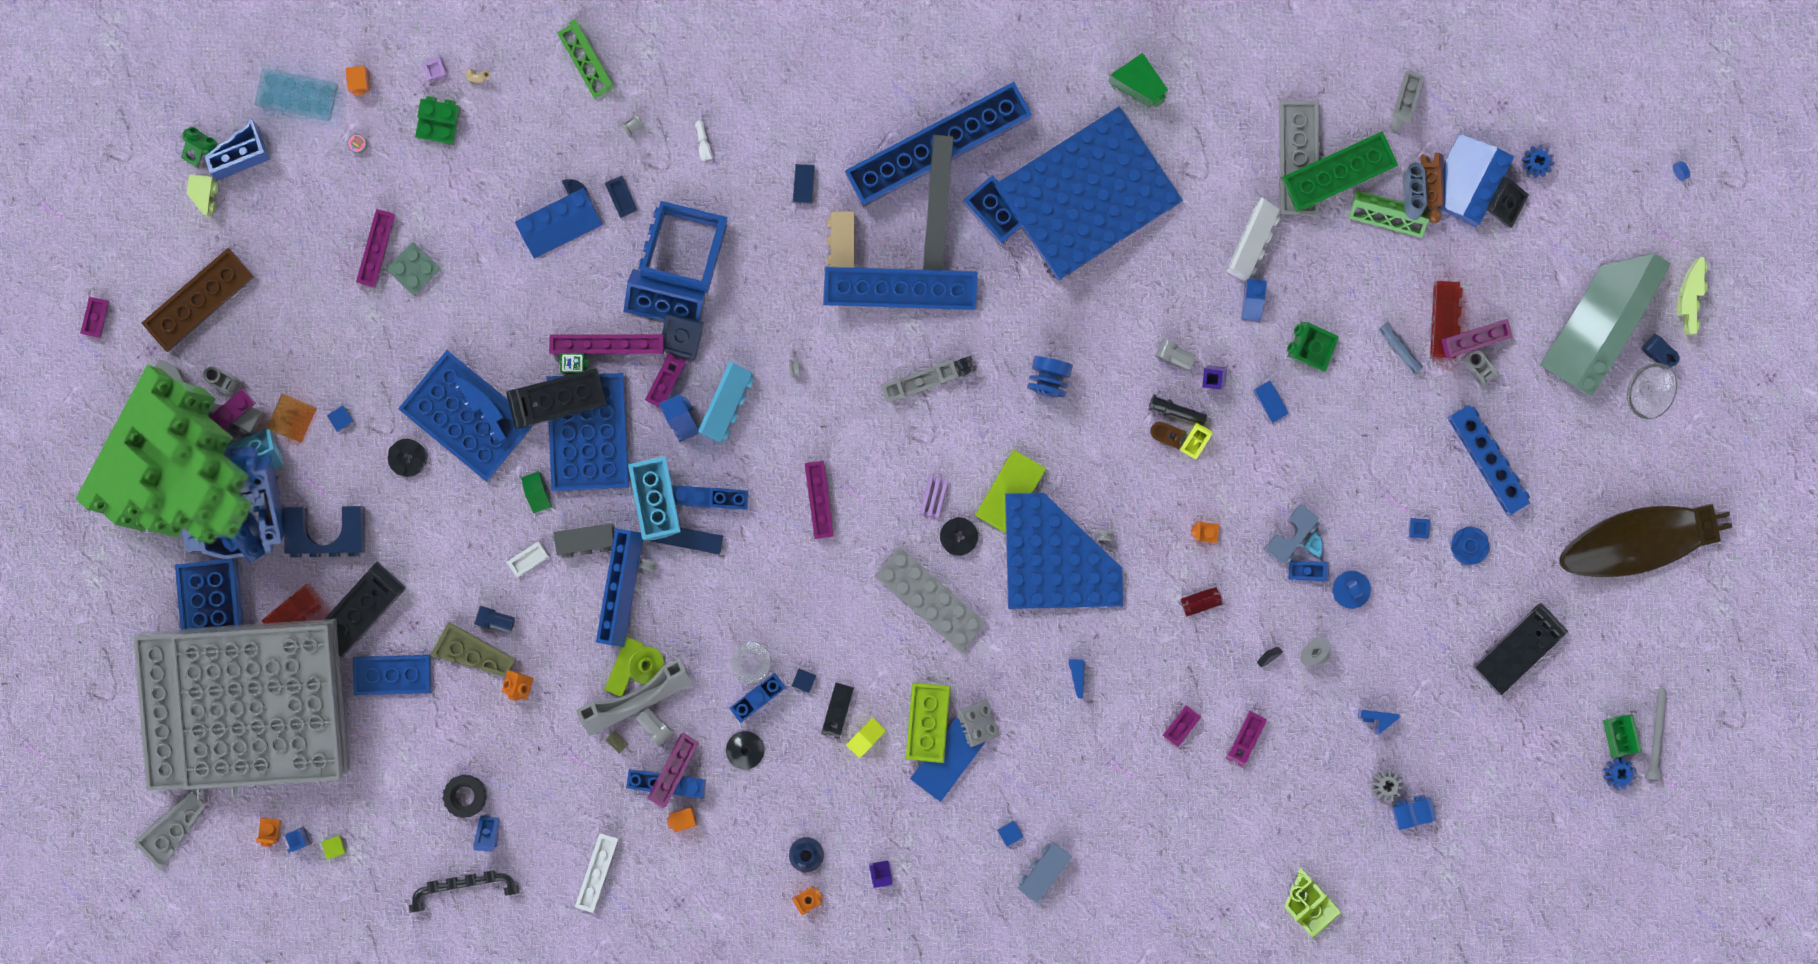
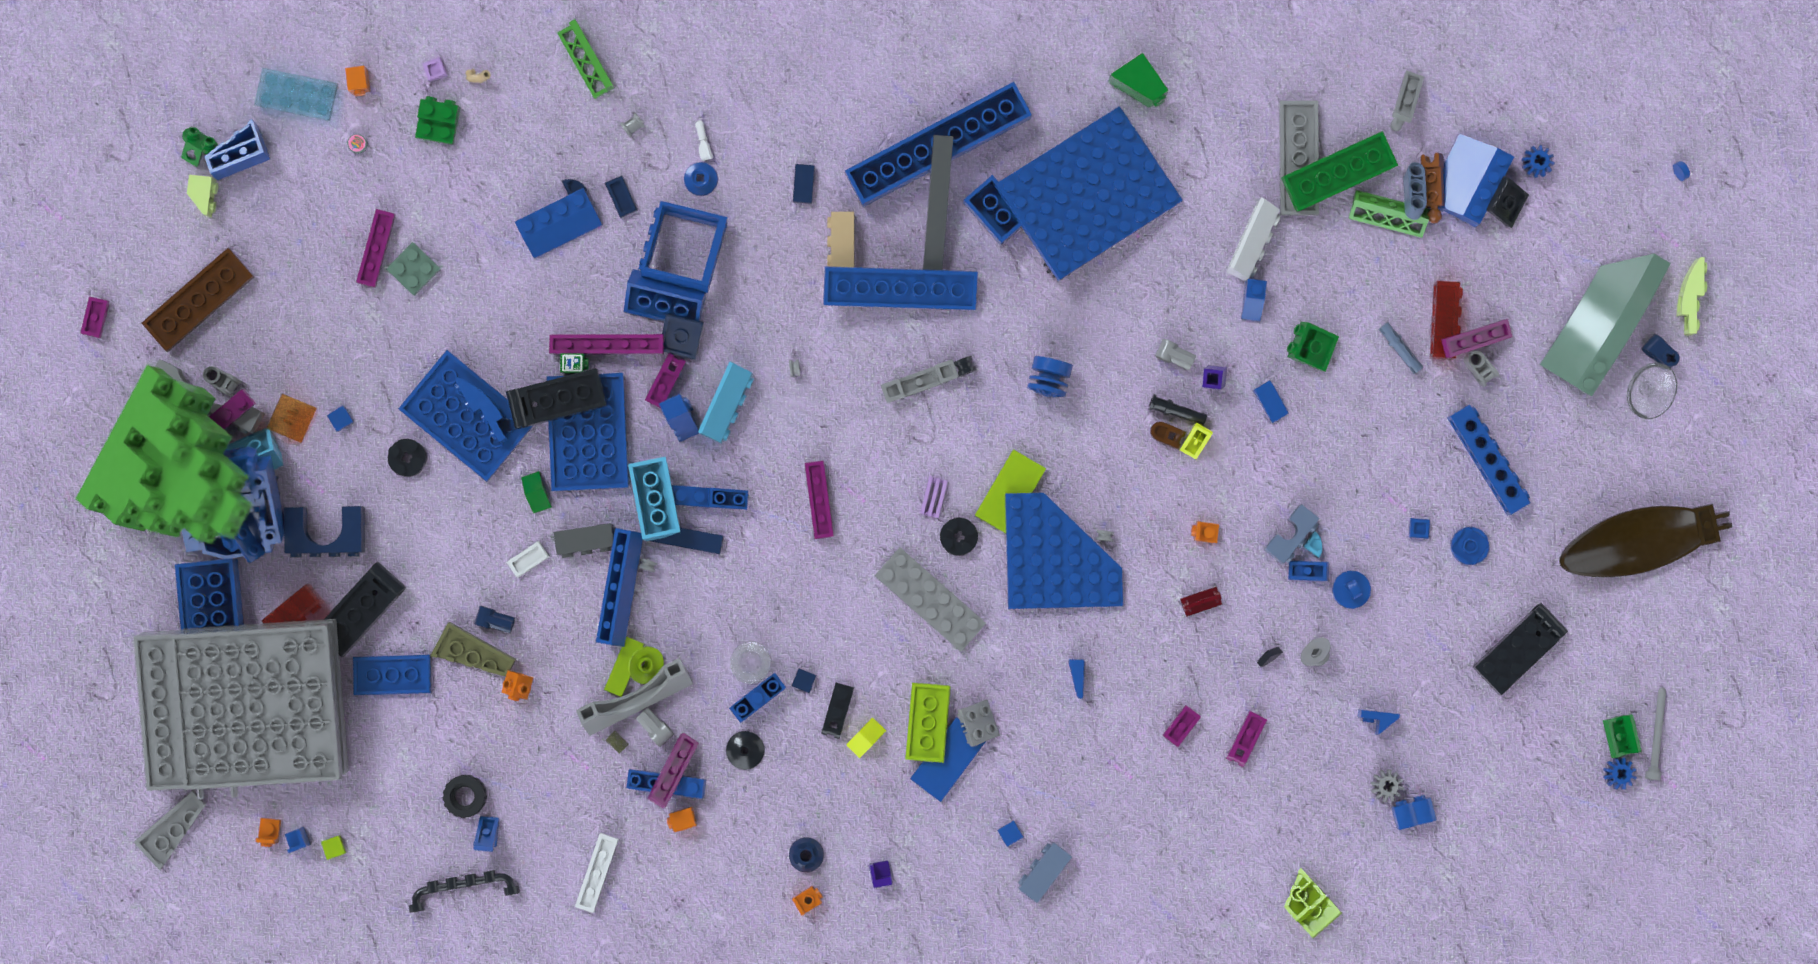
(698, 187): none -> blue piece

